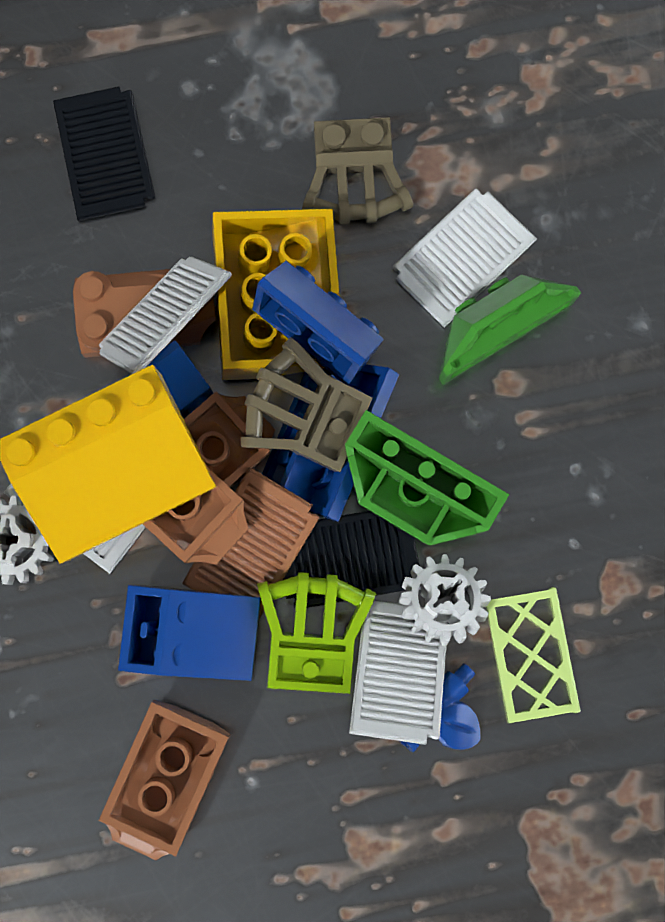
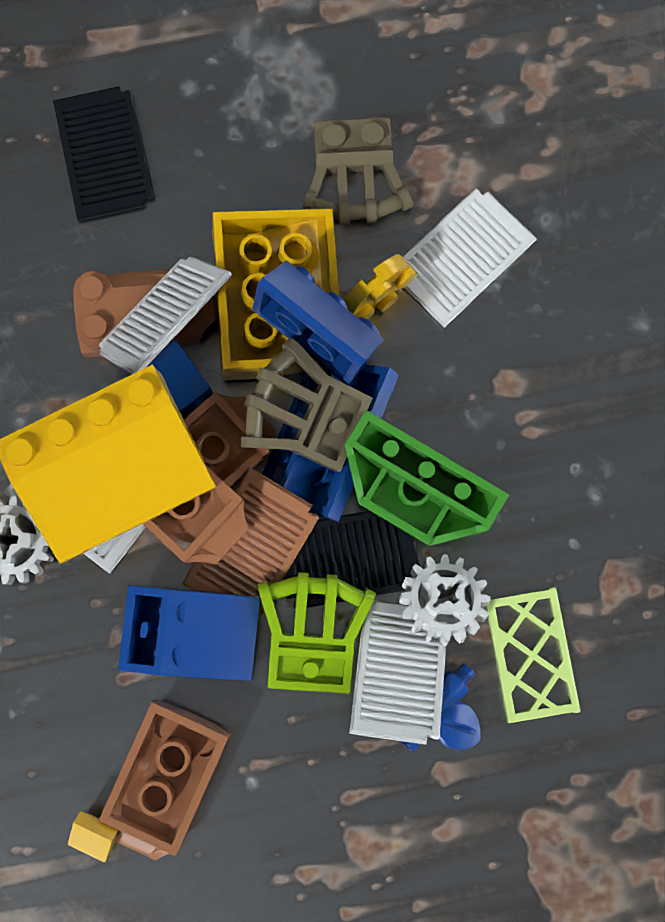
(92, 836): none -> yellow tile
(381, 288): none -> yellow plate
(501, 318): bright green wedge -> none

